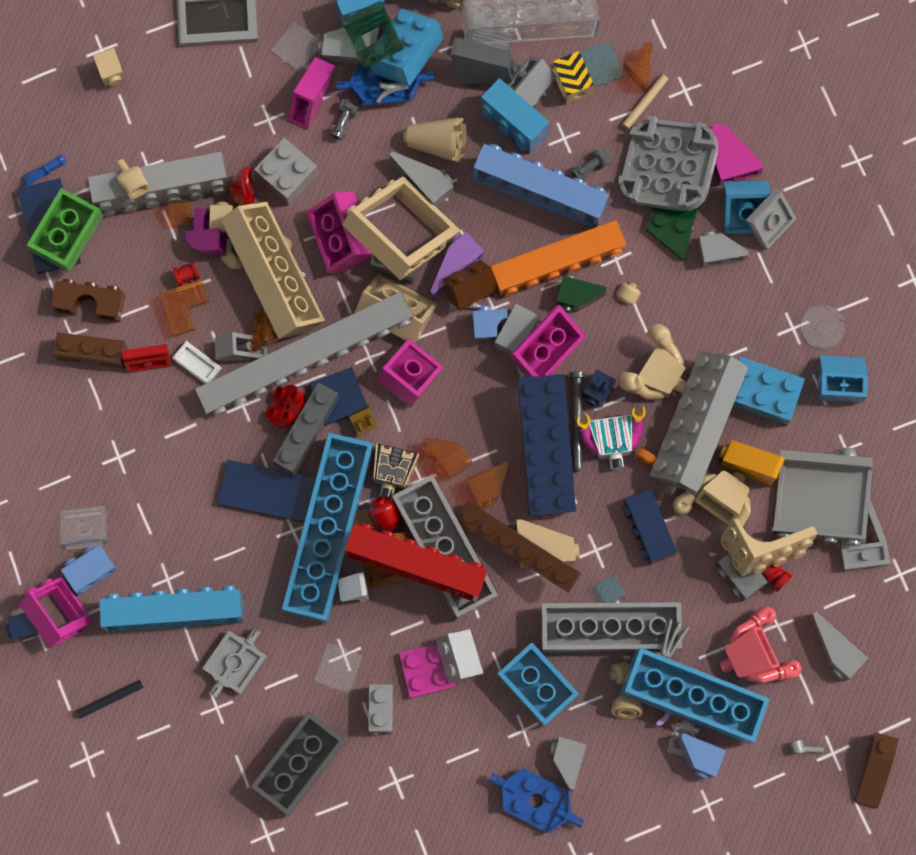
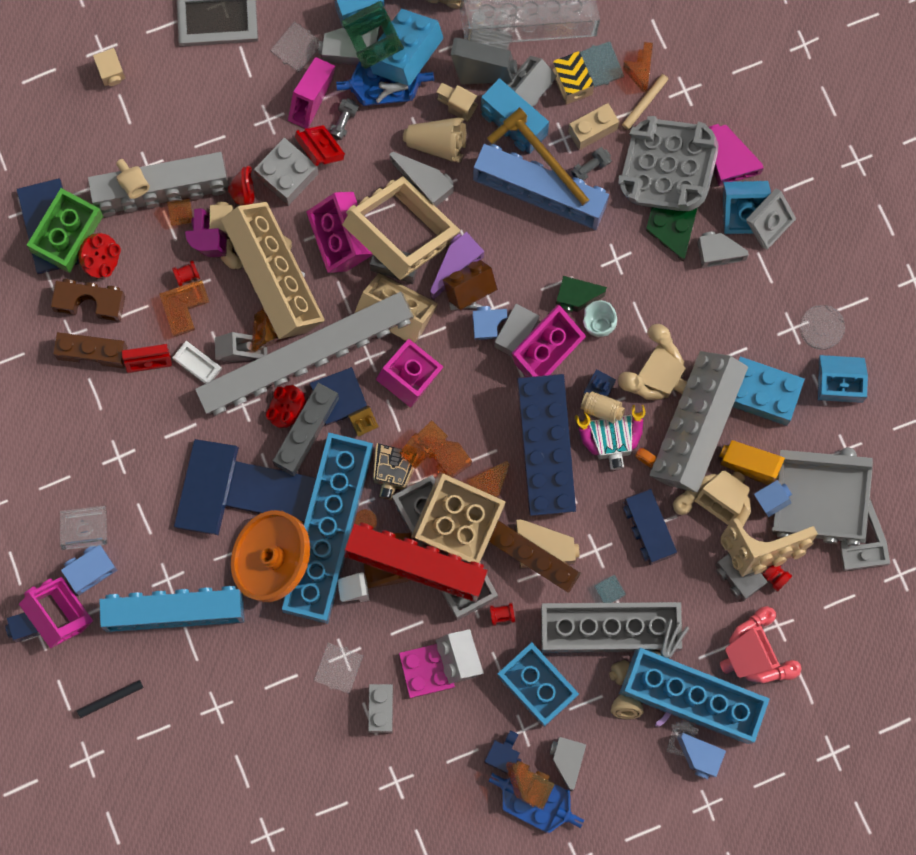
(36, 174): blue piece -> none
(103, 246): none -> red plate
(206, 487): none -> dark blue tile
(234, 662): light grey plate -> none
(270, 556): none -> orange dish
(298, 764): dark grey brick -> none
(319, 145): none -> red plate
(384, 513): red head -> none
(423, 444): none -> clear orange slope
(458, 518): none -> tan slope
(459, 100): none -> tan piece
(501, 754): none -> dark blue brick
(502, 614): none -> red bush
(517, 121): none -> pearl gold bar
(529, 786): none -> clear orange slope
(558, 258): orange brick -> none
(577, 377): dark grey bar -> none
(593, 126): none -> tan brick
(600, 318): none -> light aqua hair
(602, 407): none -> tan head
(628, 293): tan piece -> none
(774, 497): none -> medium blue brick
(798, 748): light grey hand -> none
(839, 651): light grey slope -> none
(876, 769): reddish brown slope -> none

